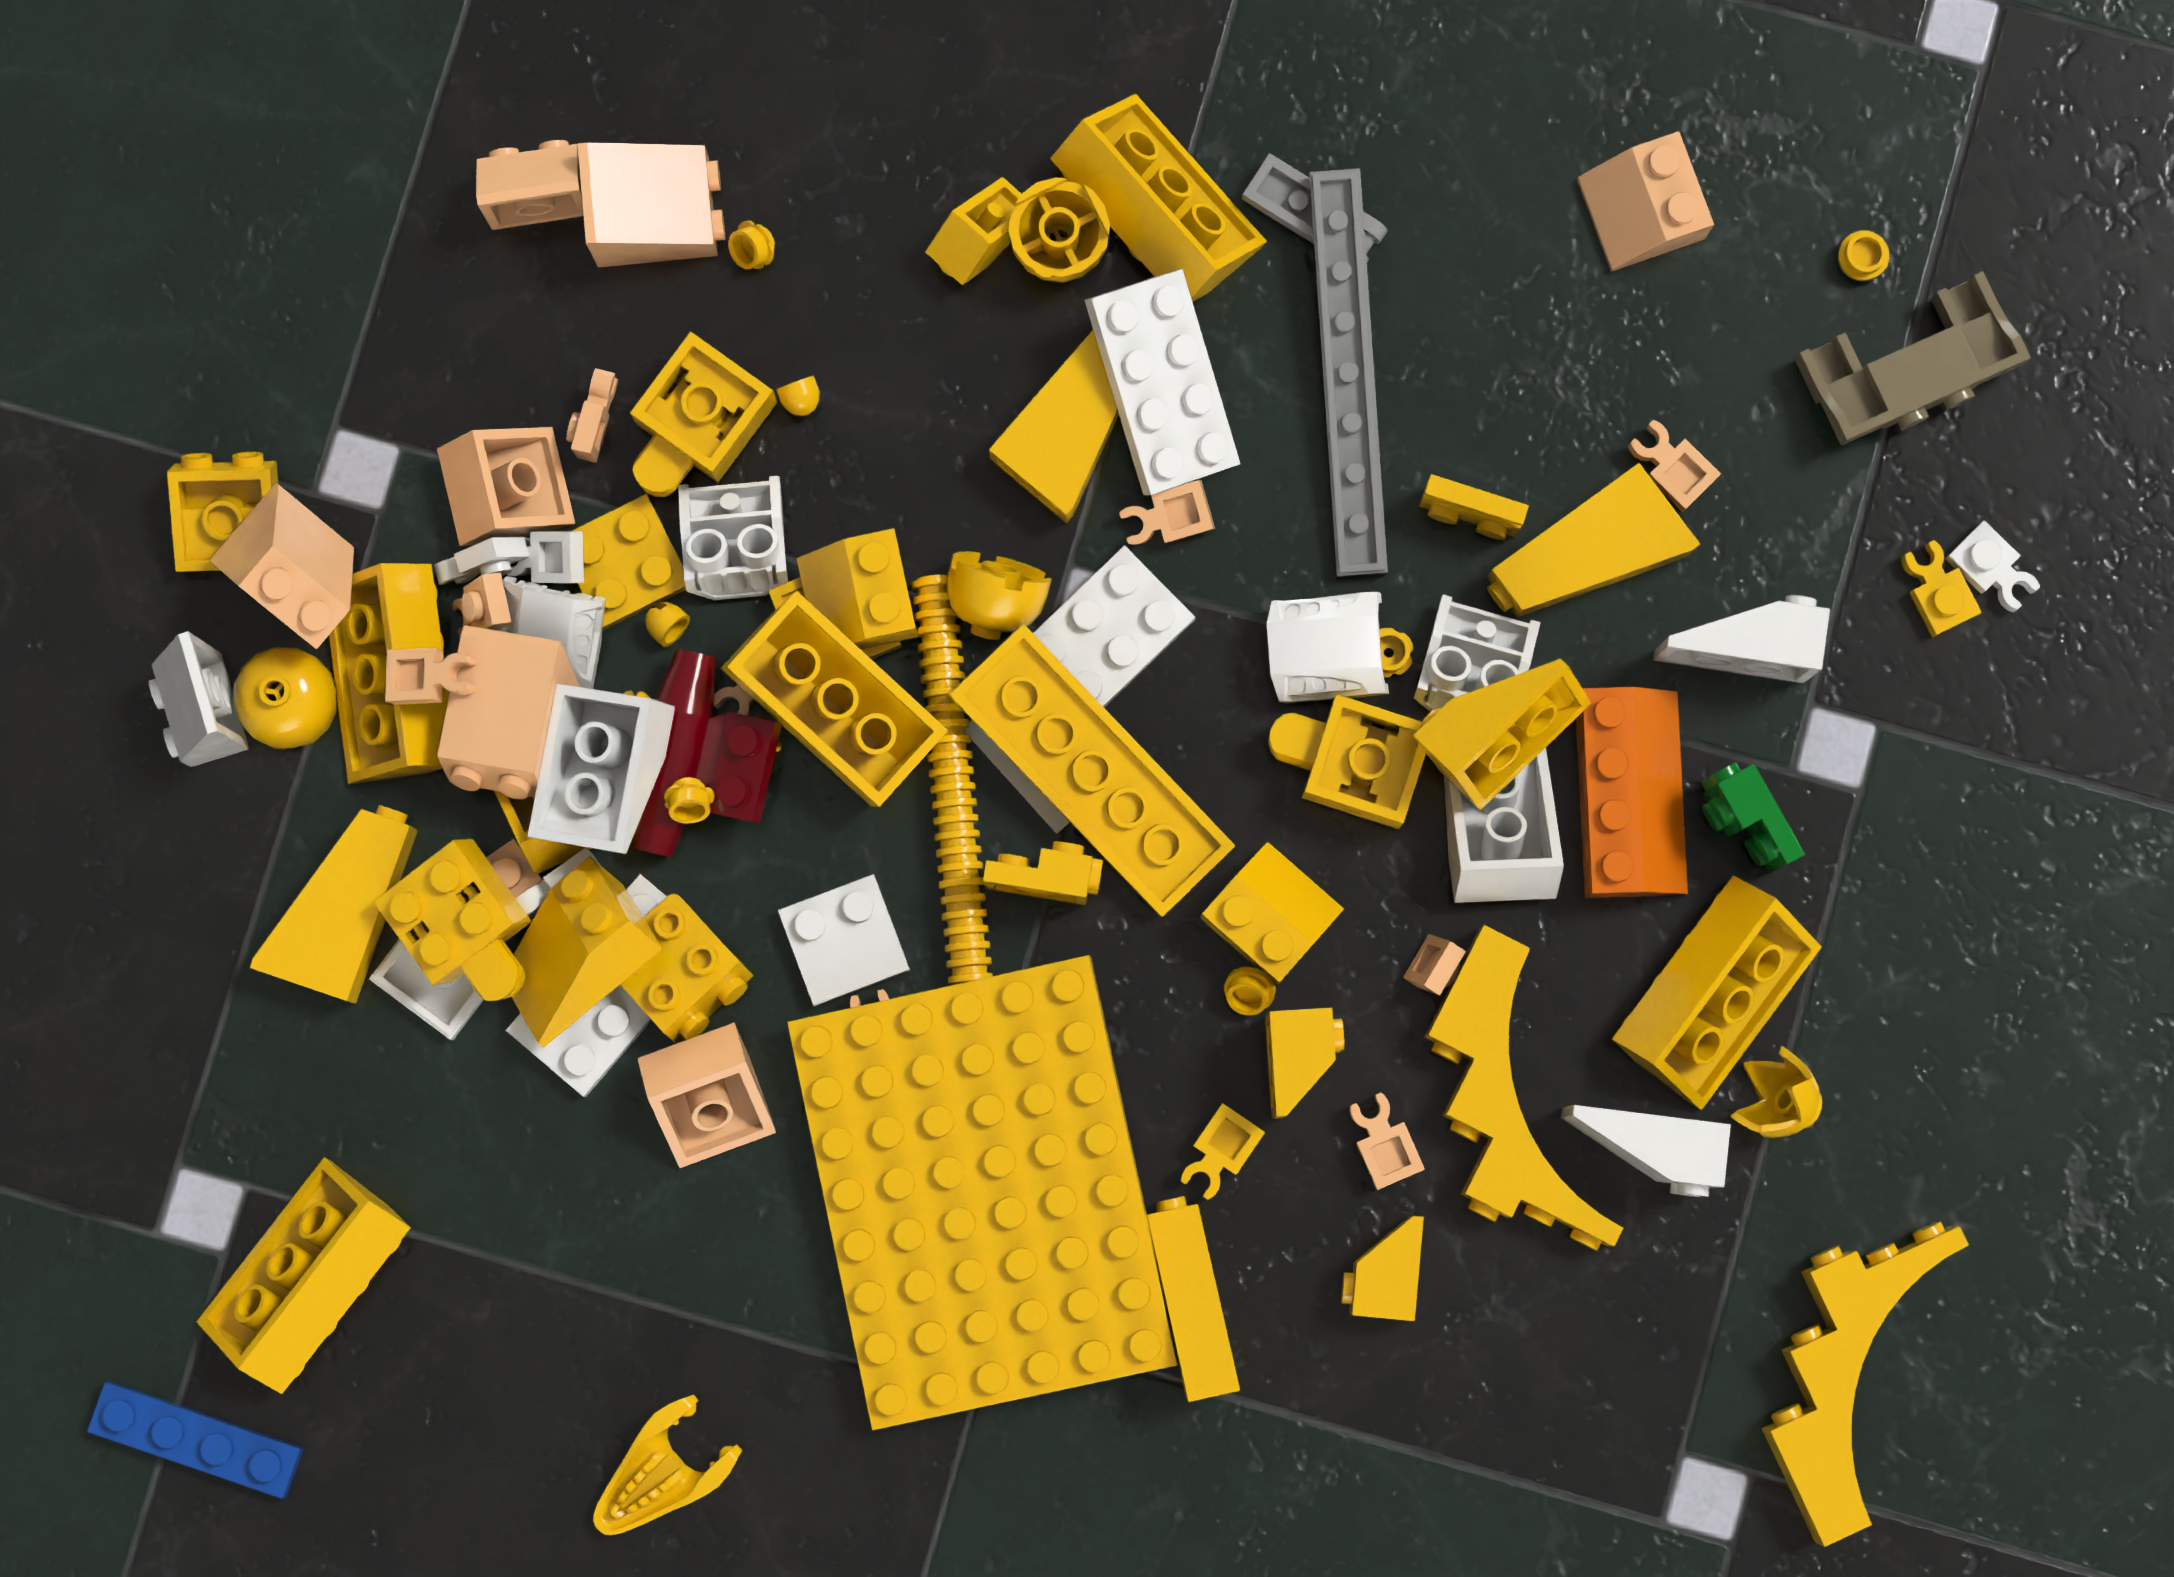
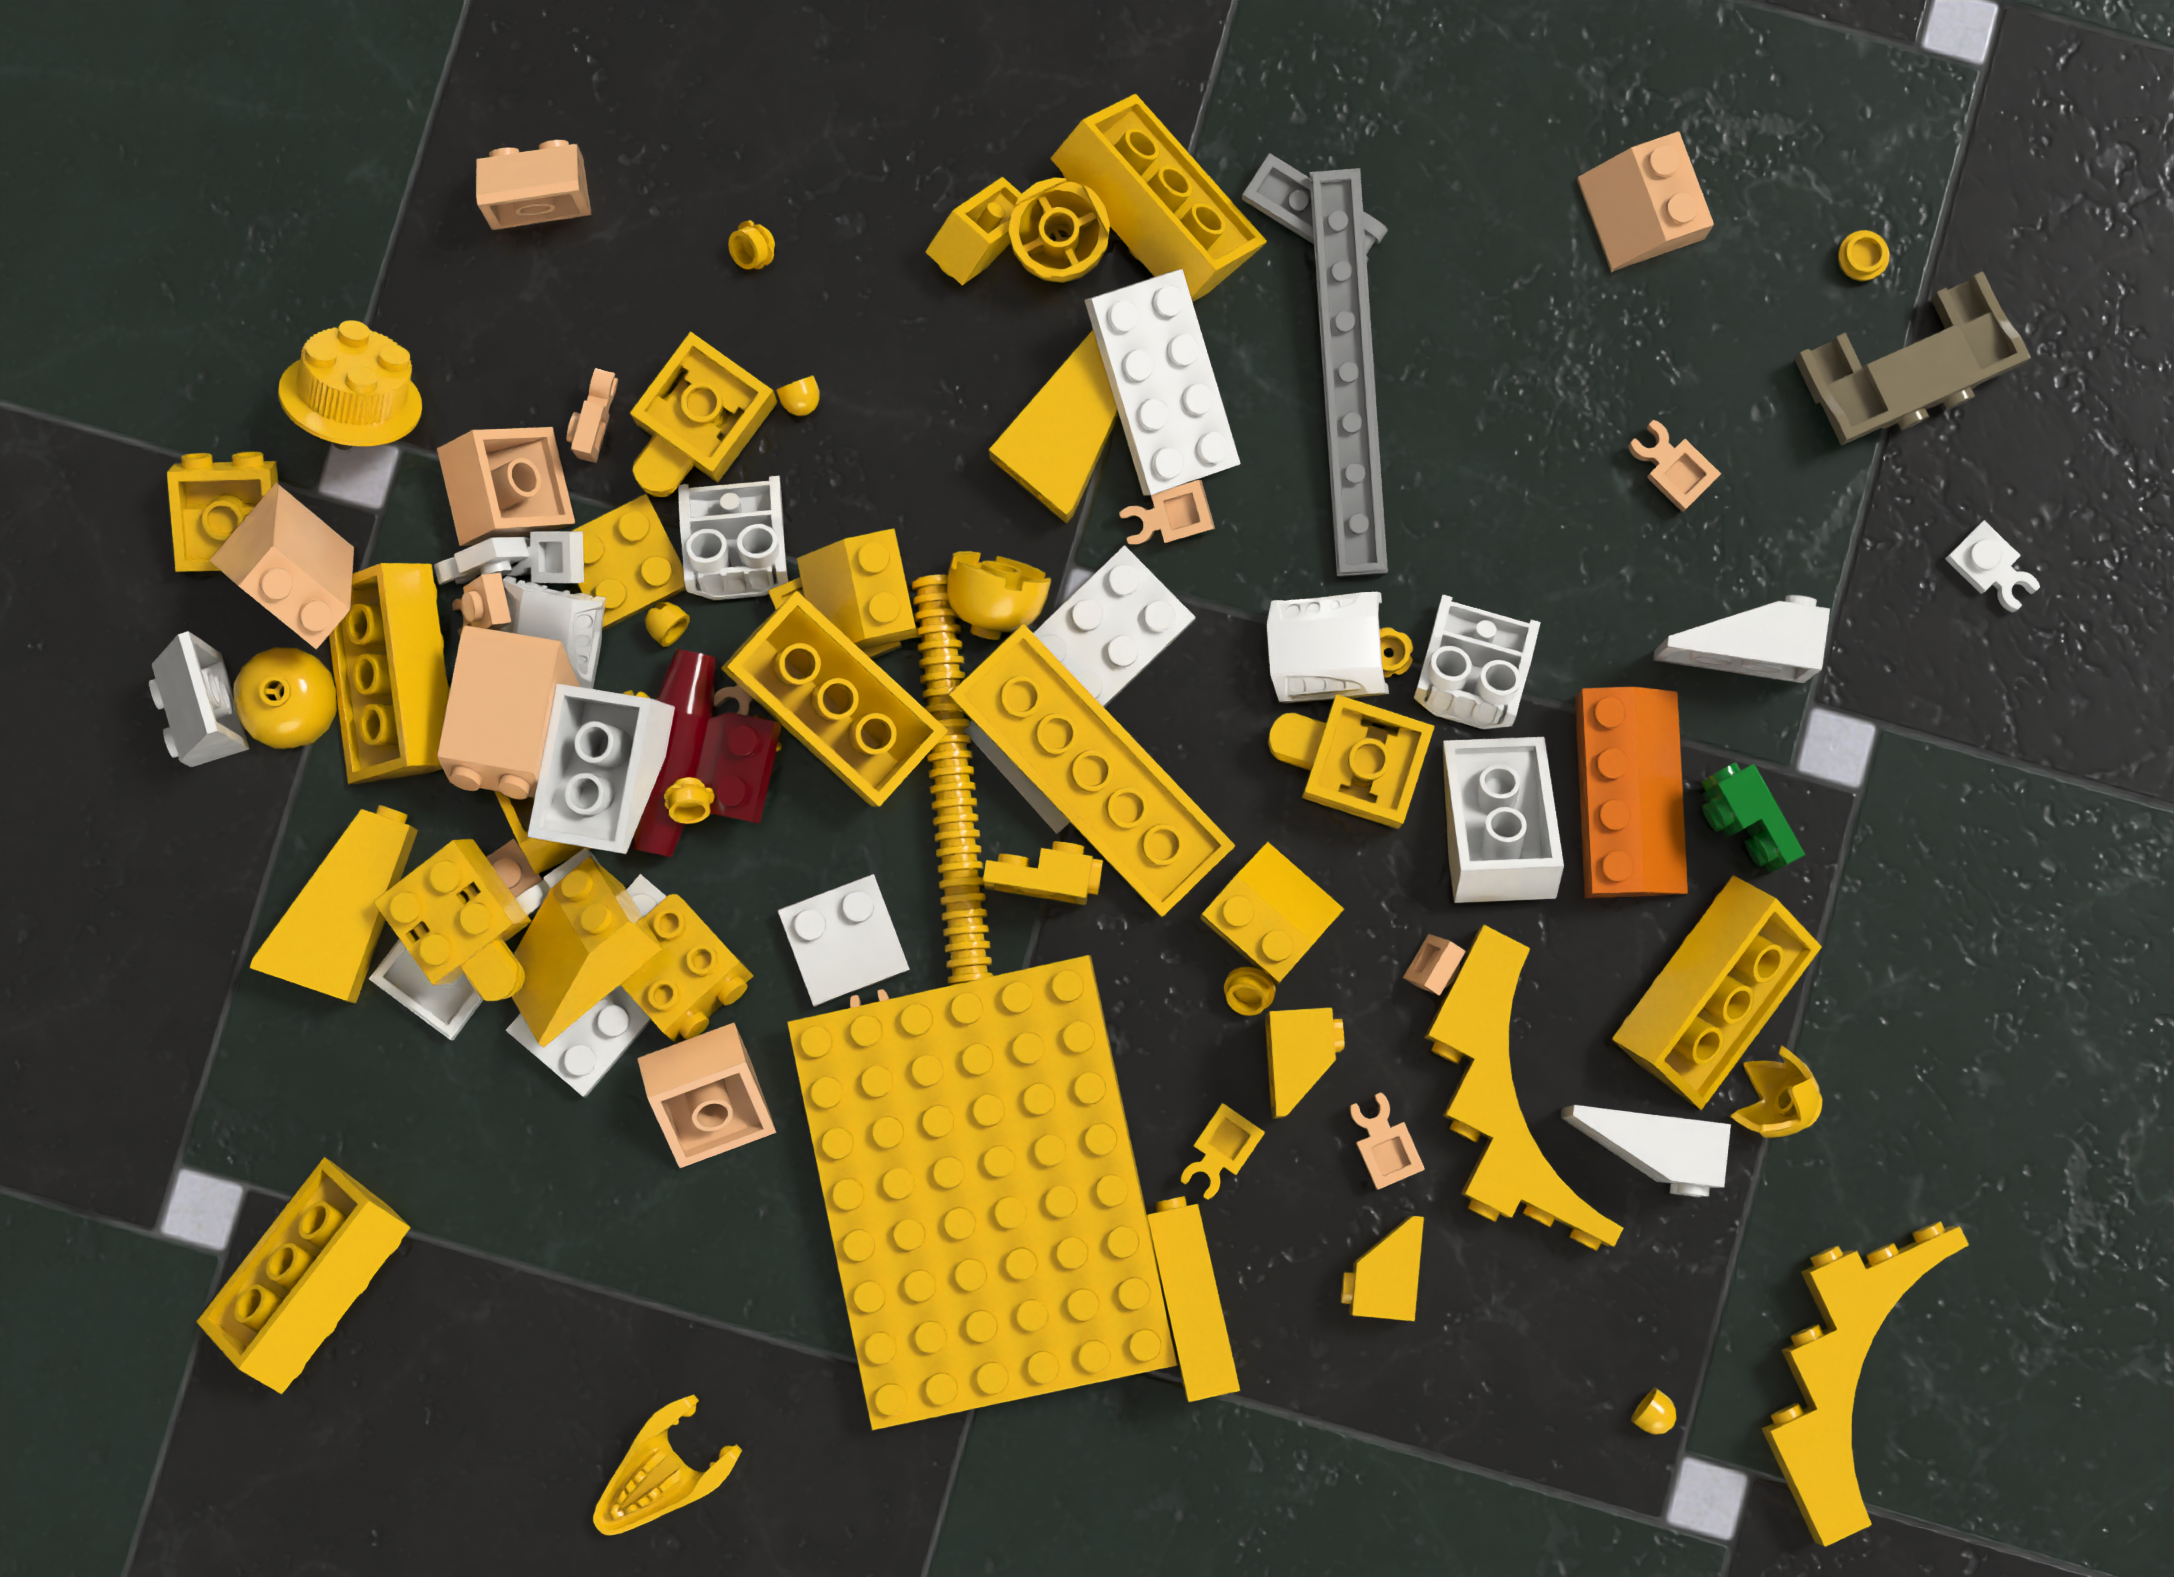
(195, 1439): blue plate -> none
(351, 388): none -> yellow piece
(421, 673): light nougat plate -> none
(649, 202): light nougat slope -> none
(1491, 513): yellow plate -> none
(1499, 729): yellow slope -> none
(1599, 543): yellow slope -> none
(1655, 1413): none -> yellow hinge
(1942, 598): yellow plate -> none

